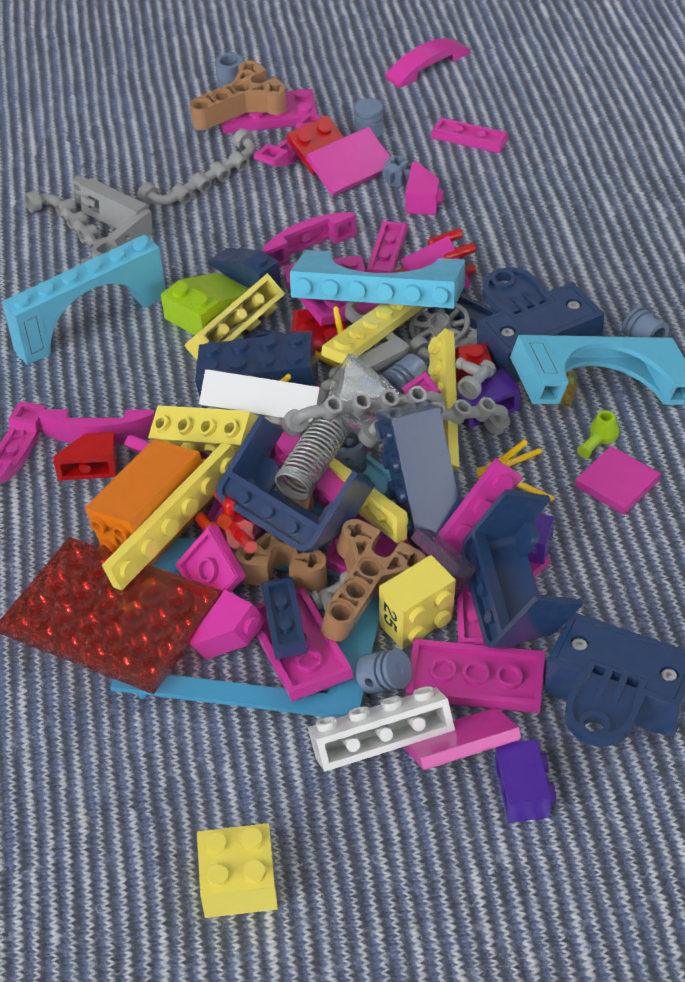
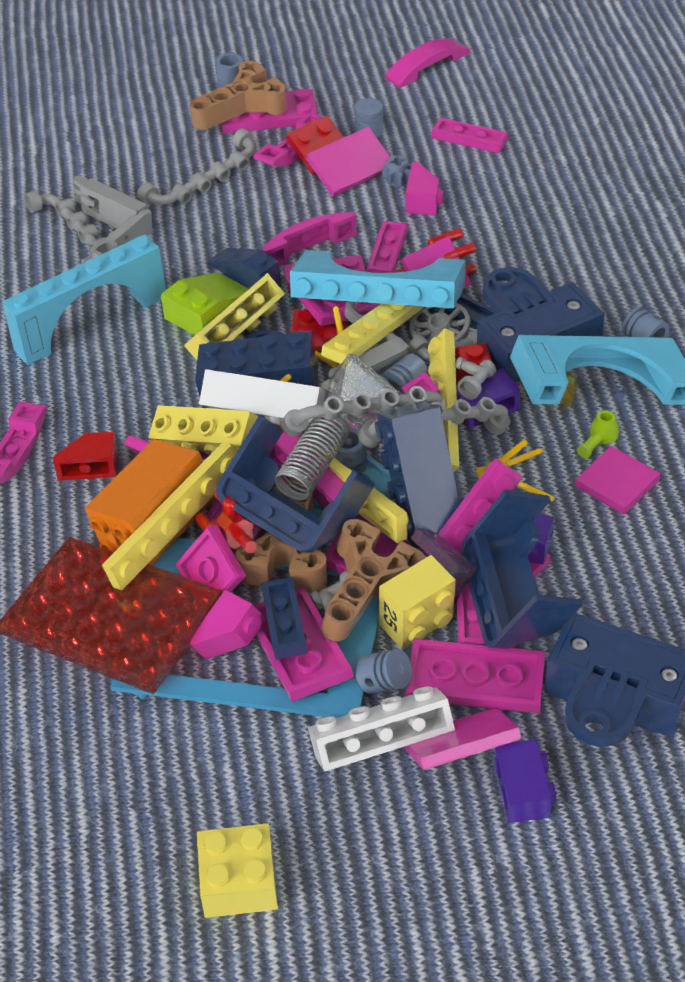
(59, 425): dark pink slope -> none

